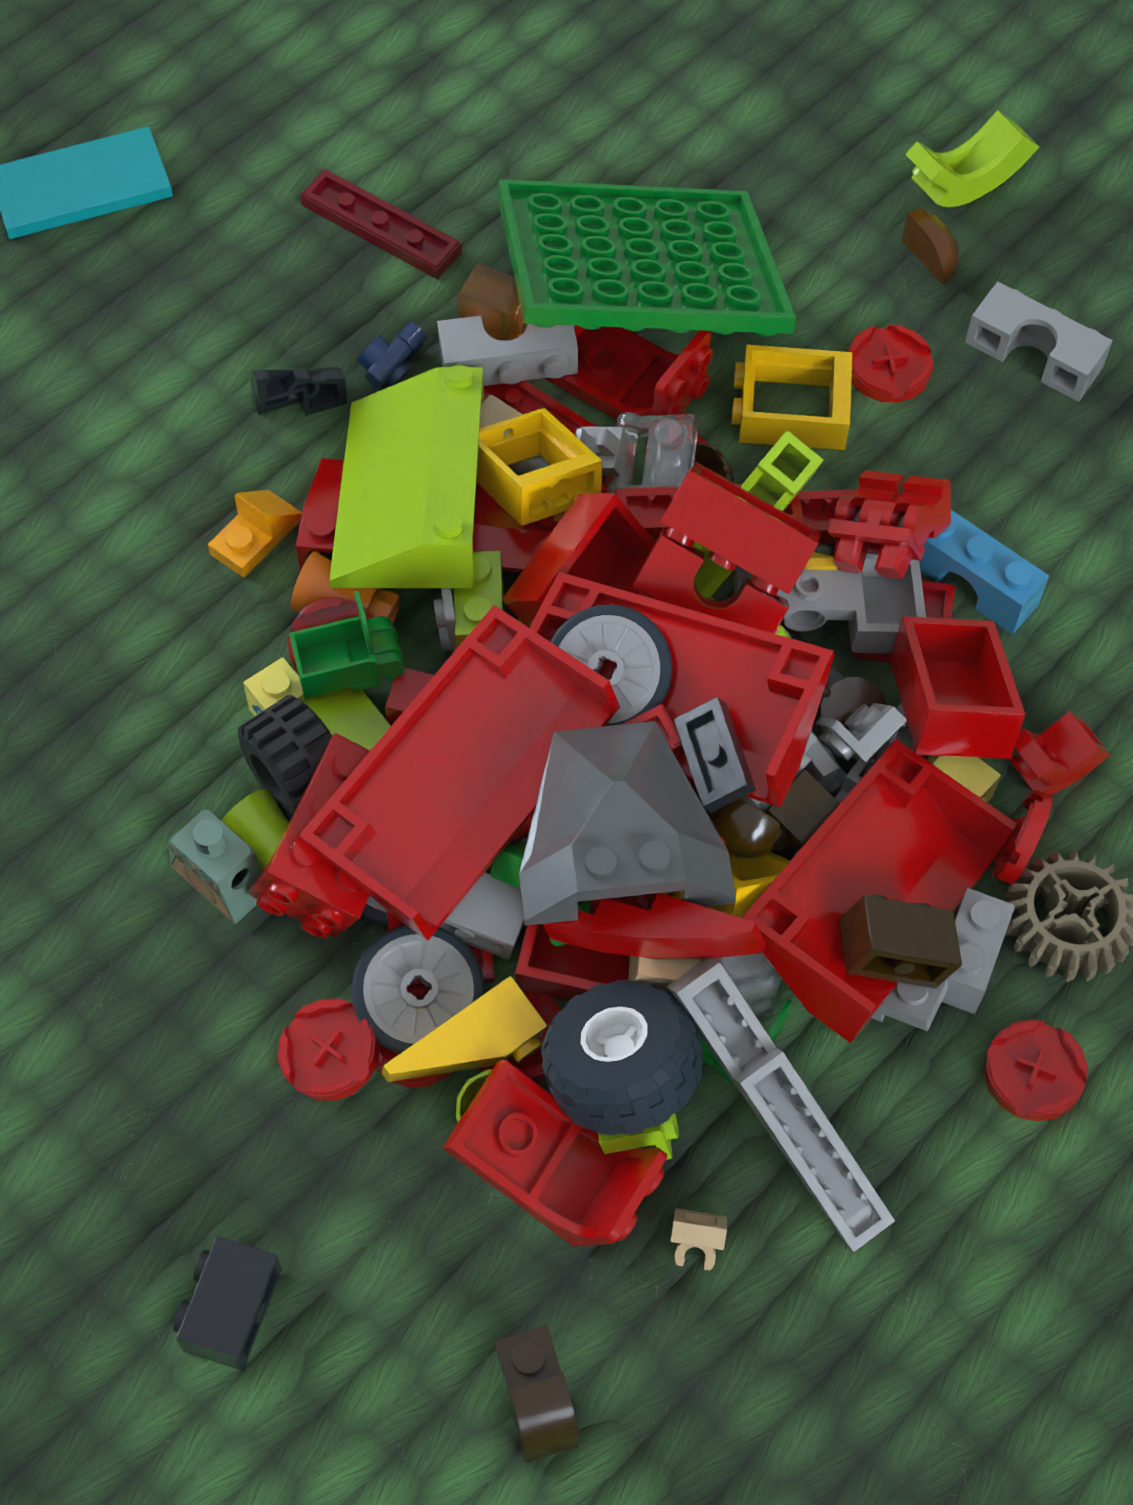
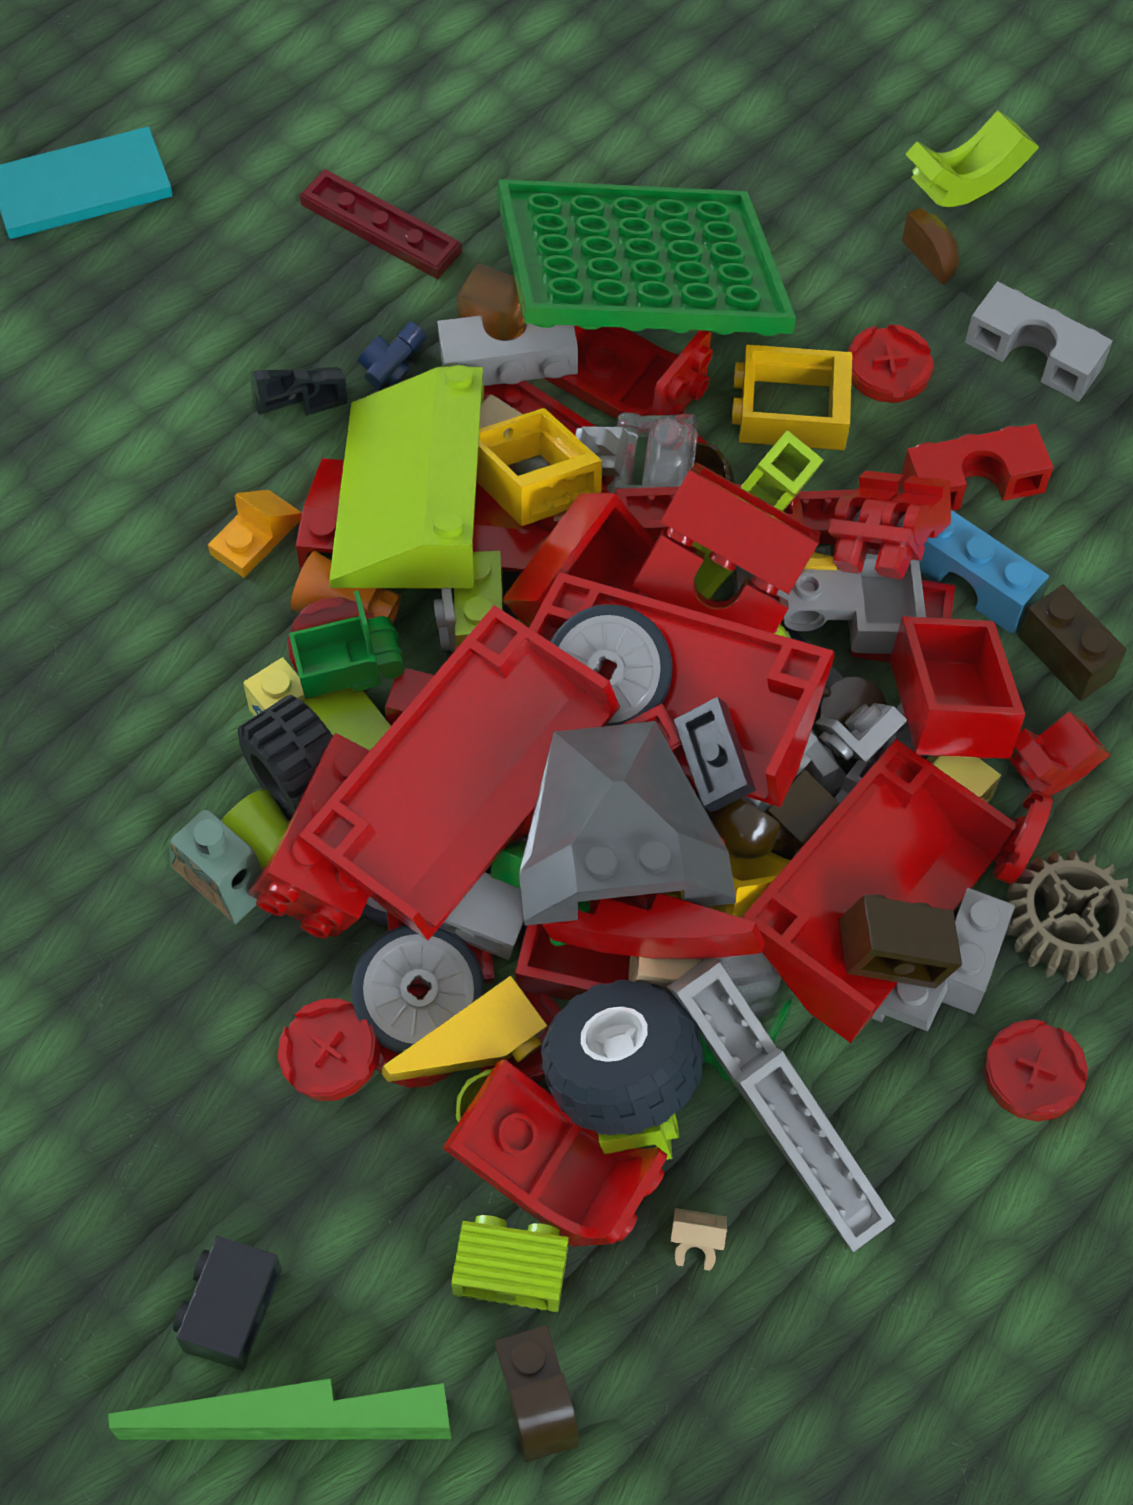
(292, 1413): none -> bright green slope
(510, 1263): none -> lime brick
(1009, 458): none -> red arch
(1071, 642): none -> dark brown brick

